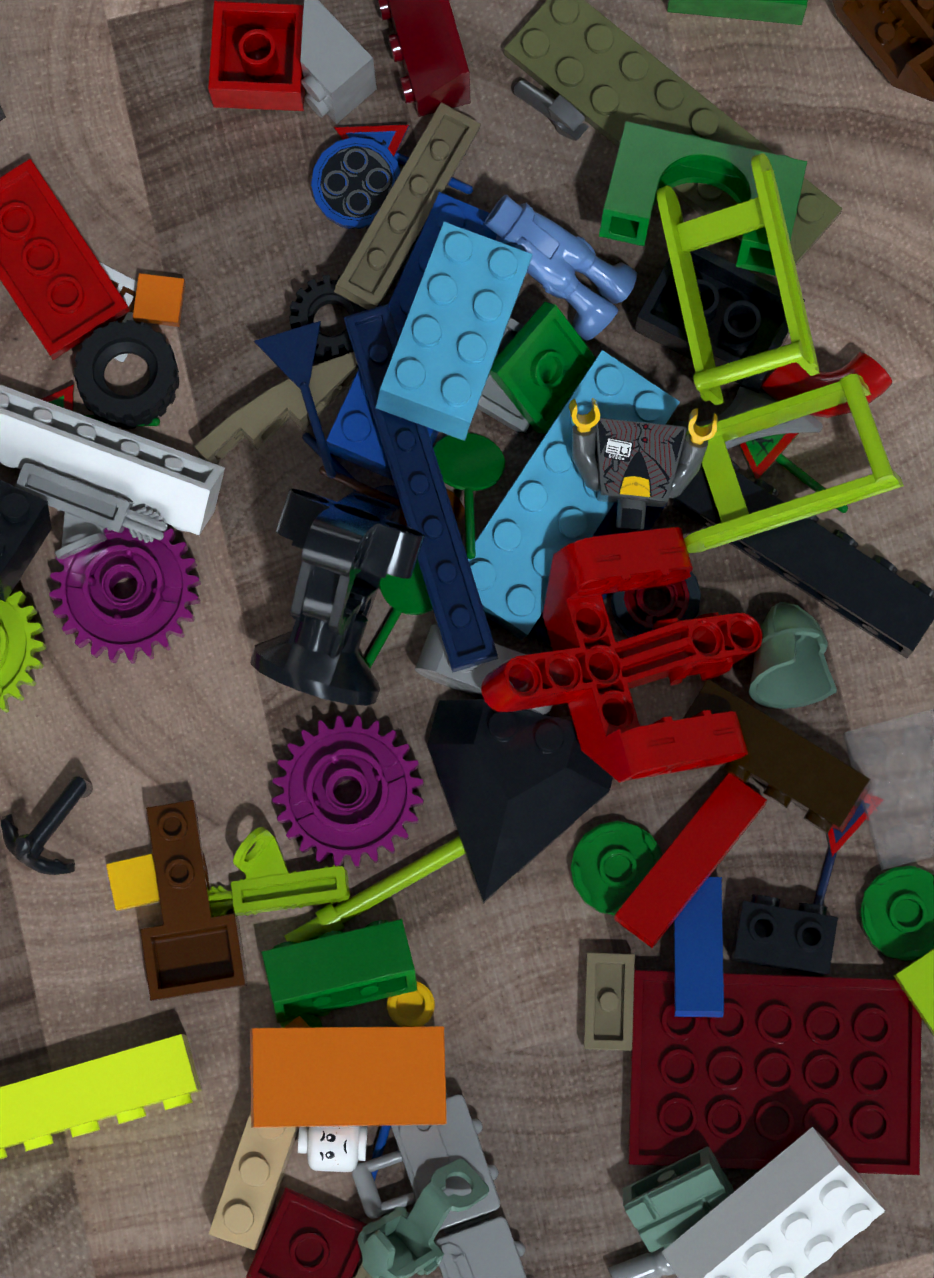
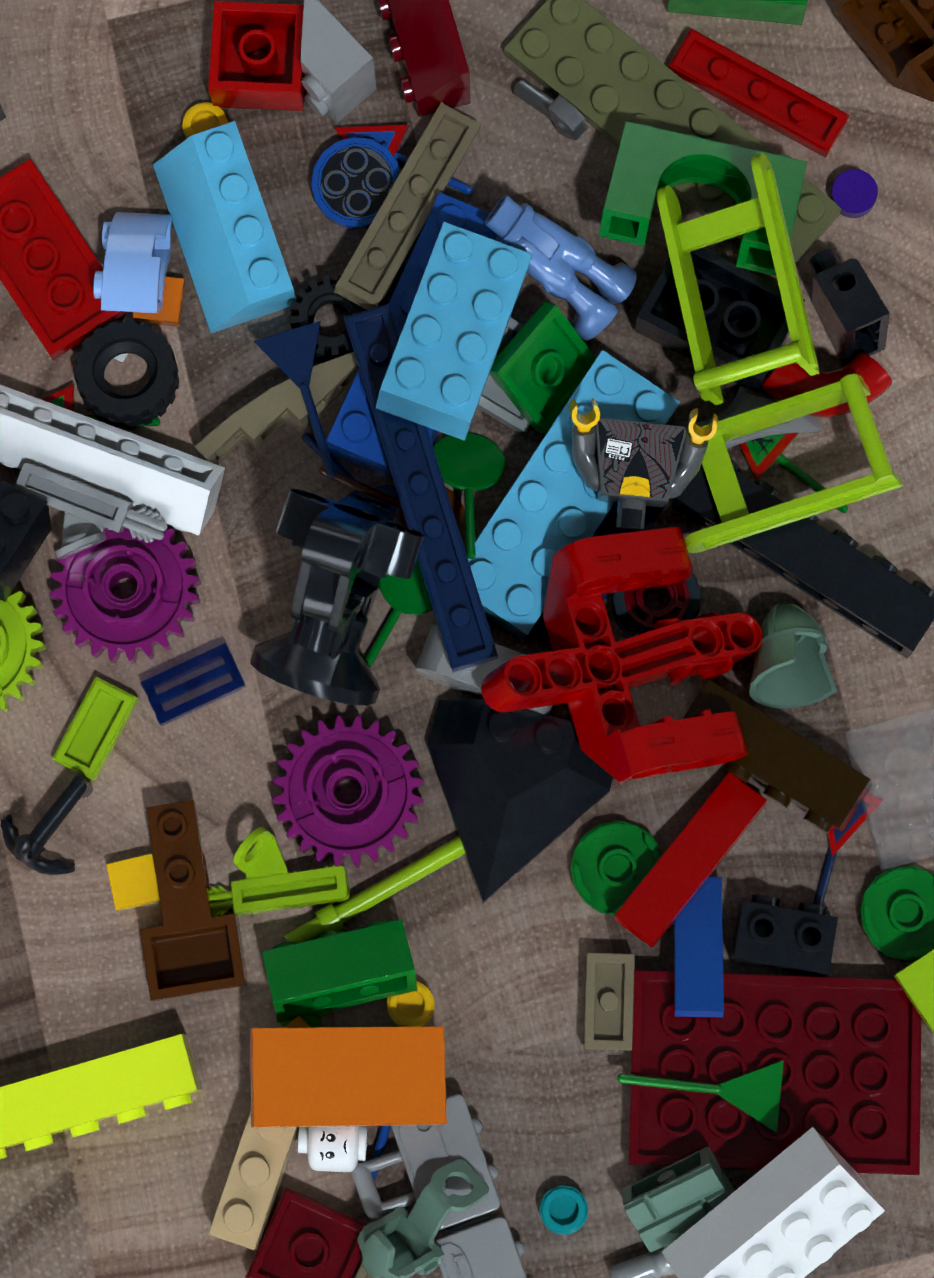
(95, 729): none -> lime tile
(134, 262): none -> light blue brick
(156, 701): none -> clear blue tile
(202, 118): none -> yellow tile
(224, 228): none -> medium azure slope
(563, 1210): none -> teal tile
(752, 1093): none -> green piece
(758, 93): none -> red tile
(848, 306): none -> black torso
(854, 193): none -> dark purple tile

